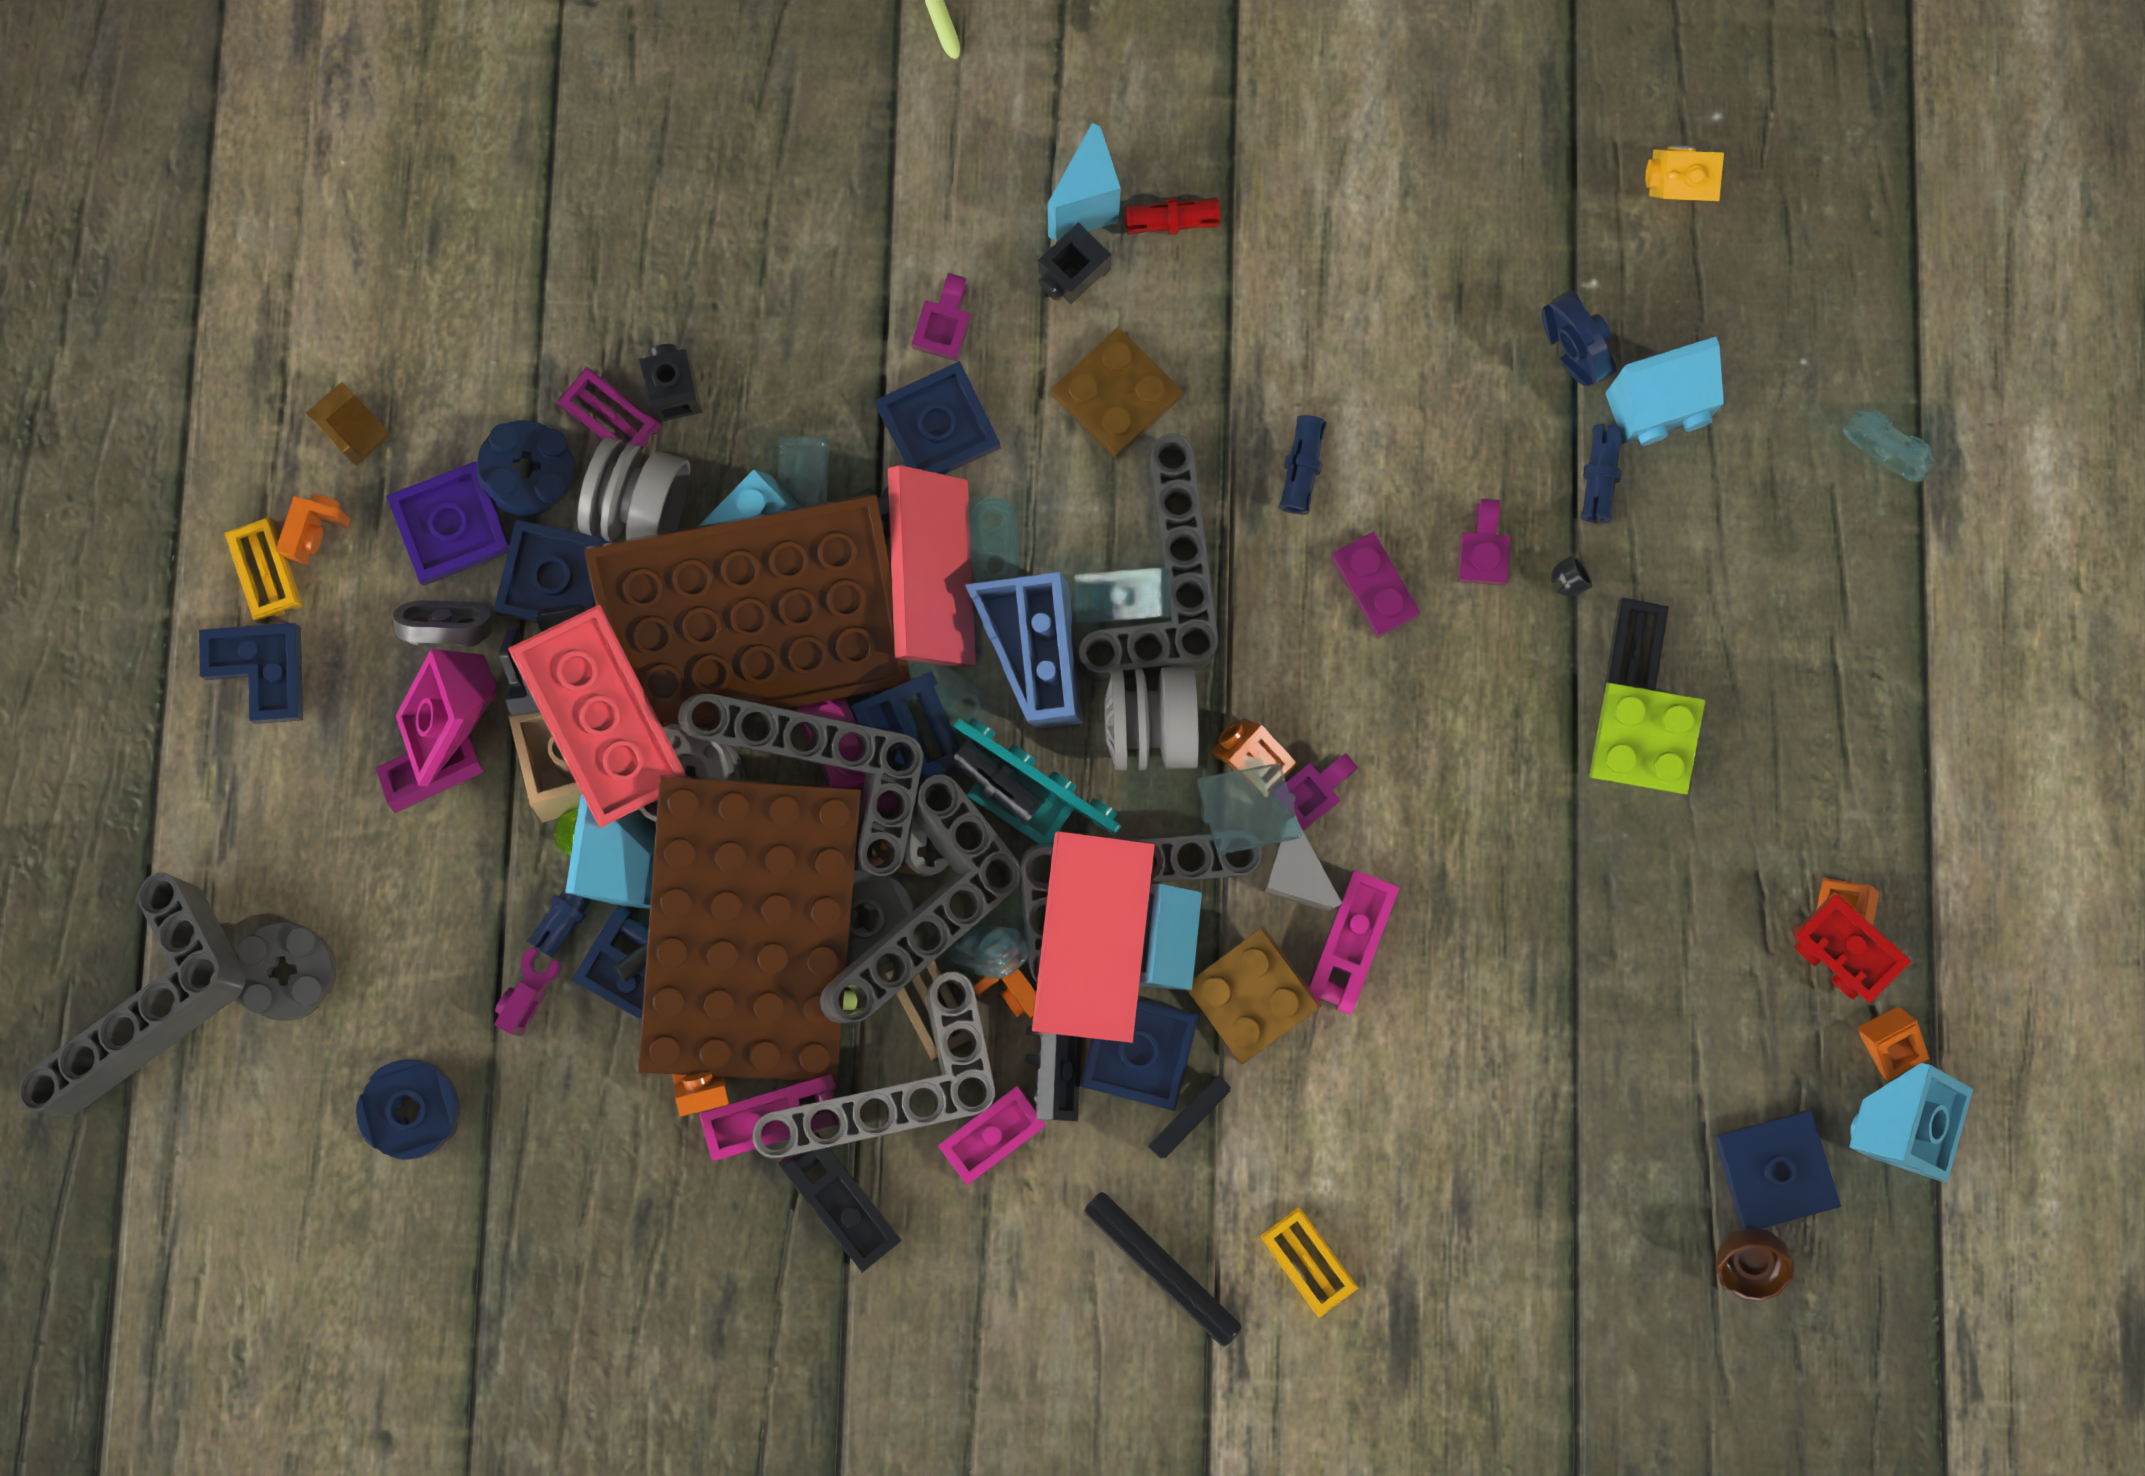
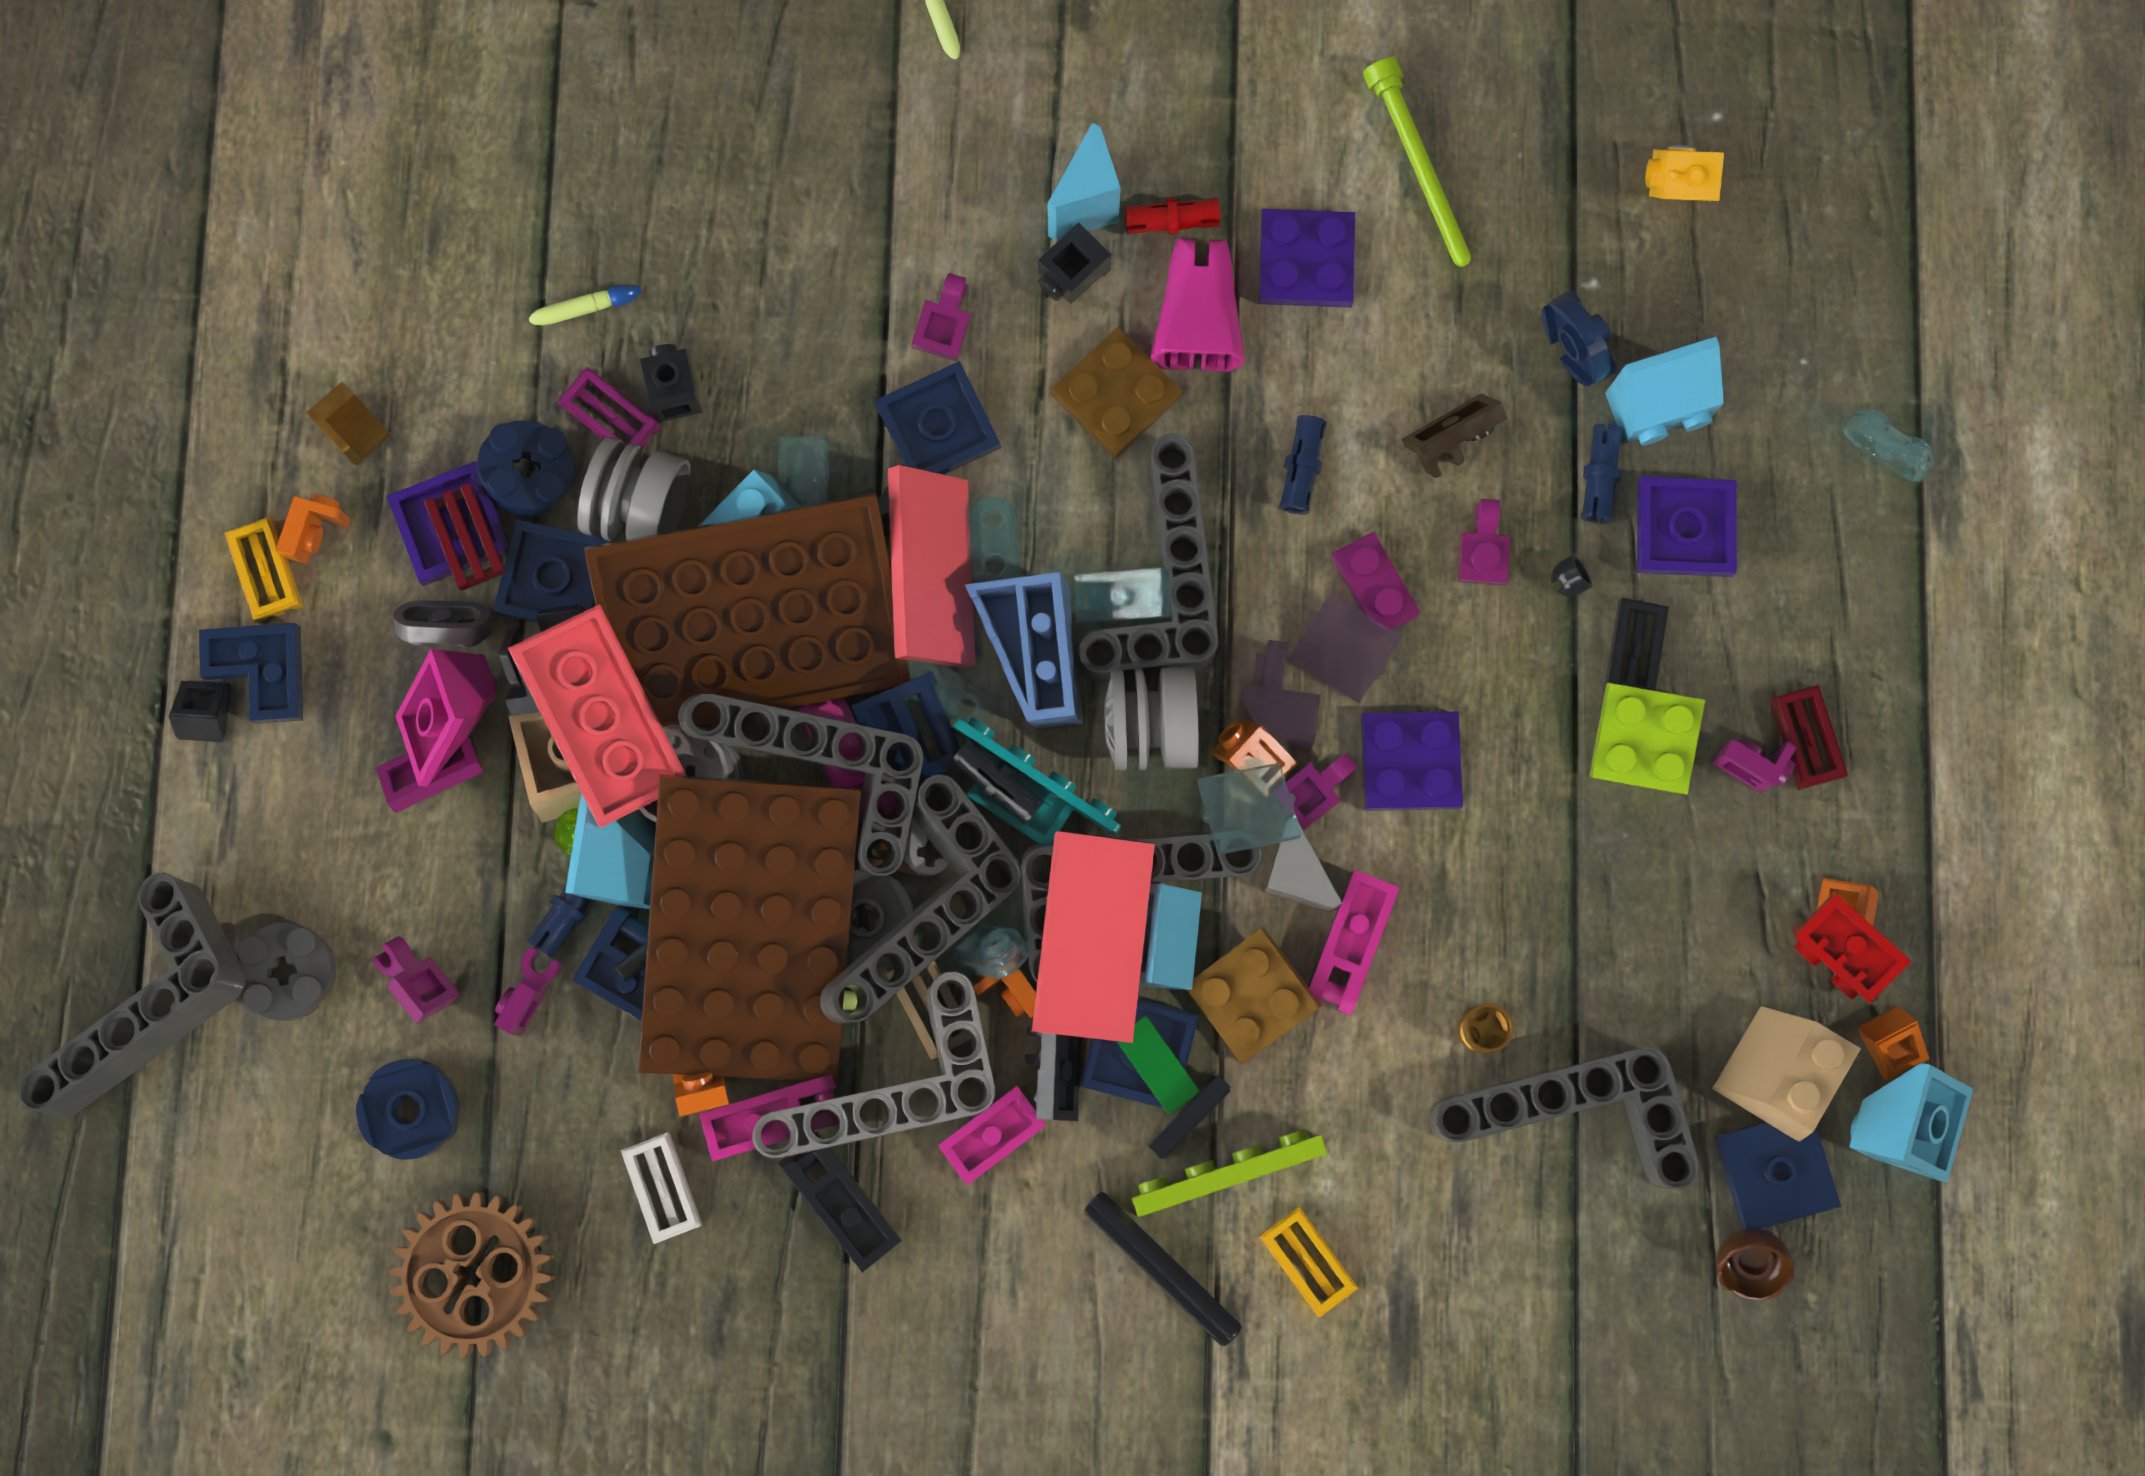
(200, 711): none -> black slope
(415, 984): none -> magenta plate
(437, 1248): none -> medium nougat gear
(450, 501): none -> dark red tile
(616, 296): none -> yellowish green piece
(642, 1193): none -> white tile
(1159, 1067): none -> green sticker
(1199, 312): none -> dark pink piece
(1247, 1165): none -> lime plate
(1283, 714): none -> clear purple brick
(1307, 258): none -> dark purple plate
(1345, 647): none -> clear purple piece
(1385, 80): none -> lime piece
(1411, 761): none -> dark purple plate
(1465, 423): none -> dark brown plate
(1494, 1029): none -> pearl gold wheel
(1575, 1097): none -> dark grey beam
(1687, 526): none -> dark purple plate
(1748, 765): none -> magenta bracket
(1786, 1071): none -> tan slope
(1825, 730): none -> dark red tile

